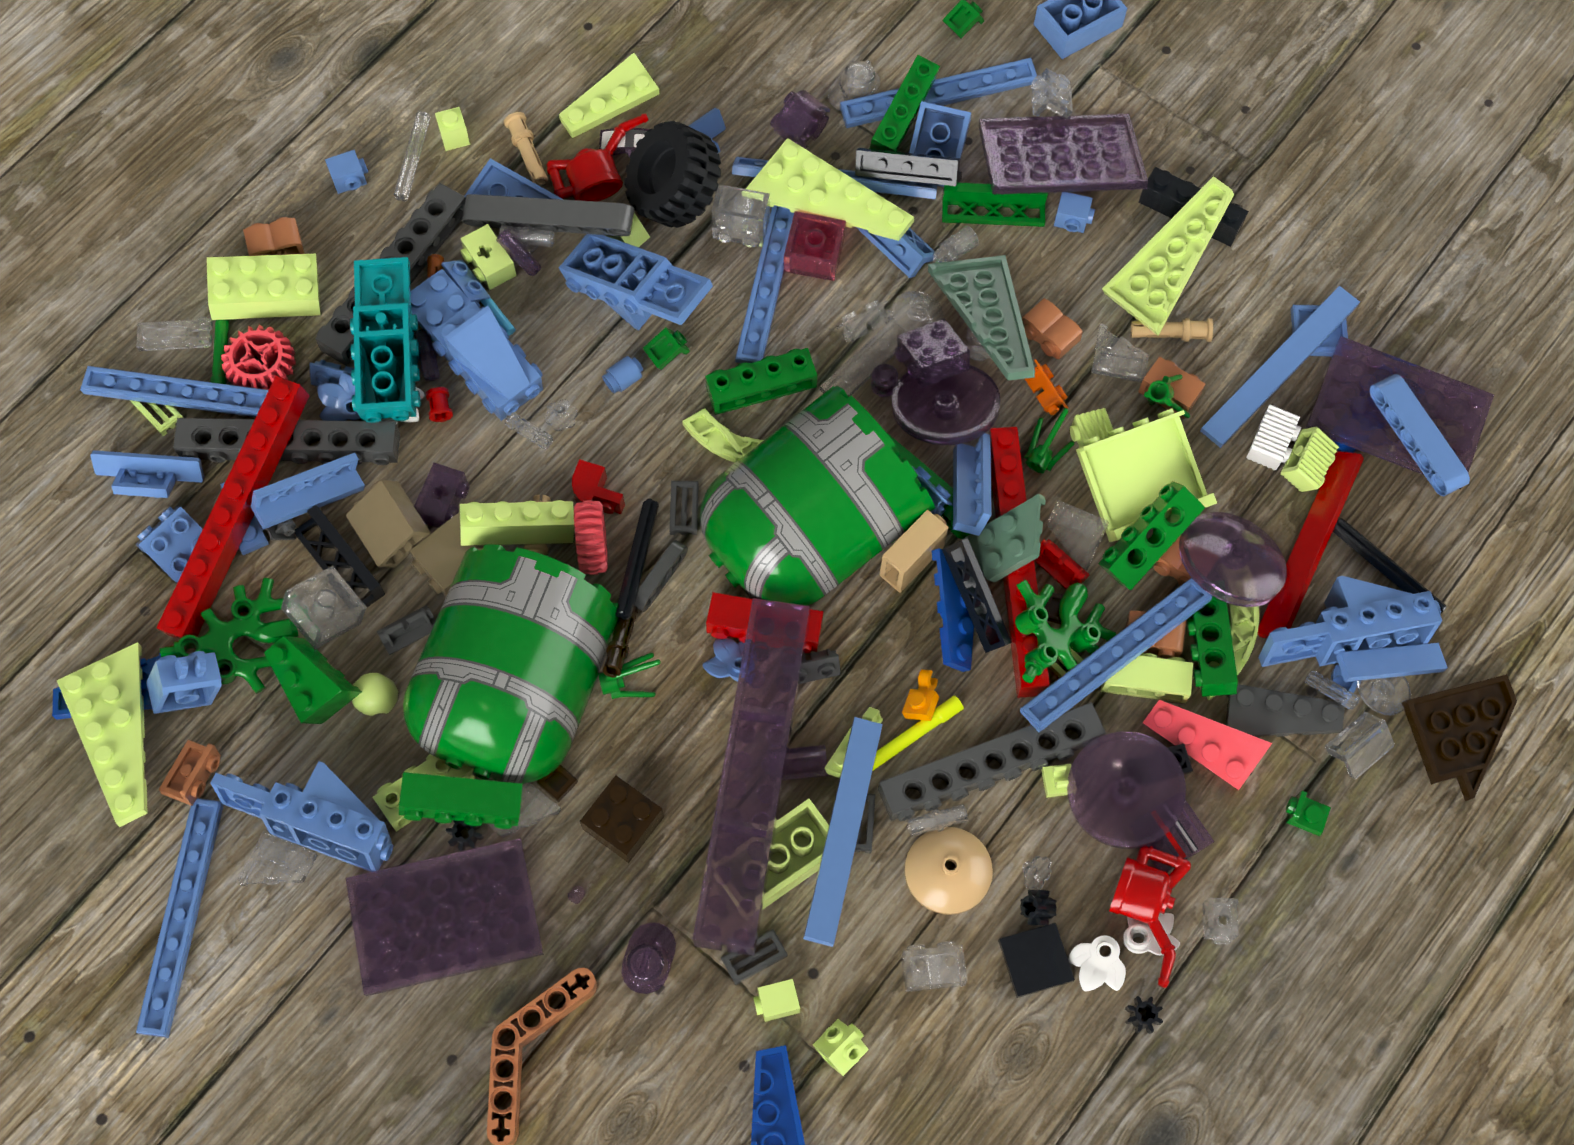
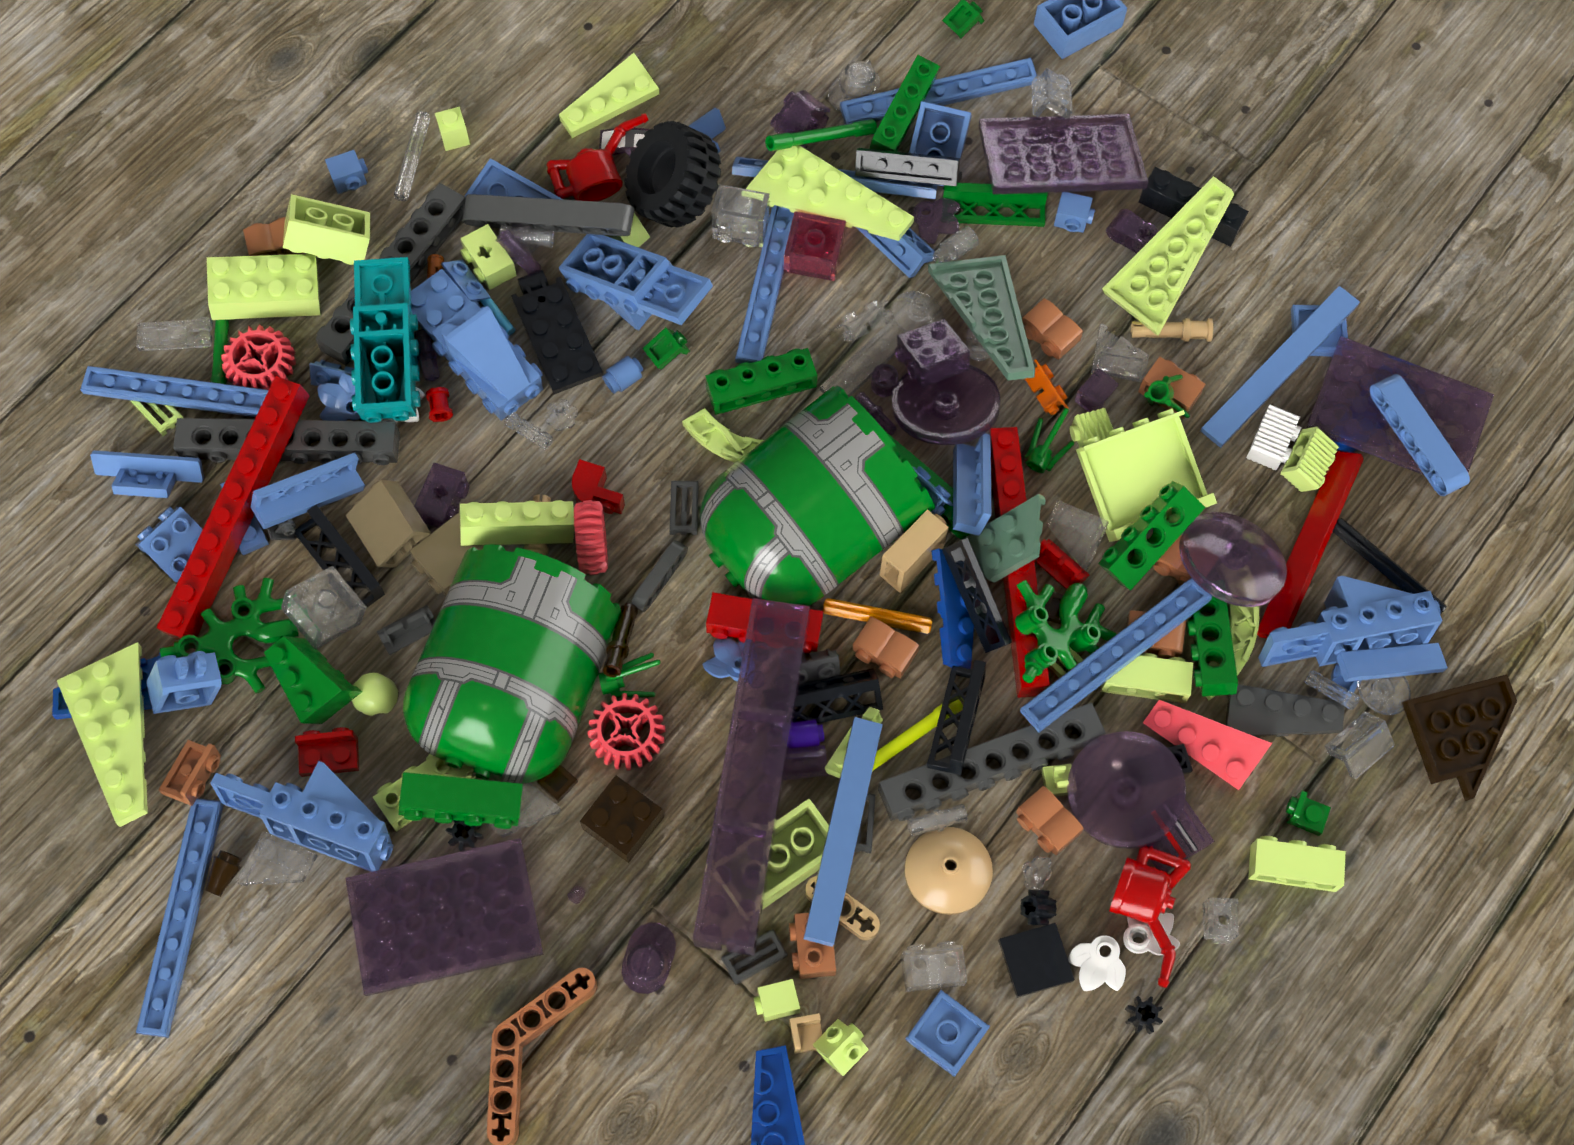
(222, 872): none -> dark brown cone
(326, 230): none -> yellowish green brick
(334, 748): none -> red bracket
(523, 140): tan pin -> none
(555, 332): none -> black hinge
(636, 722): none -> coral gear
(637, 559): black axle -> none
(787, 140): none -> green piece
(805, 1032): none -> tan panel
(806, 734): none -> dark purple brick
(811, 958): none -> nougat brick
(837, 687): none -> black fence
(864, 915): none -> tan beam
(877, 413): none -> axle
(885, 647): none -> nougat brick
(889, 617): none -> light orange axle
(922, 701): light orange plate -> none
(939, 221): none -> clear purple plate
(947, 1033): none -> medium blue tile
(966, 717): none -> black fence
(1049, 821): none -> nougat brick
(1096, 391): none -> clear purple panel
(1130, 230): none -> clear purple piece
(1297, 864): none -> yellowish green brick

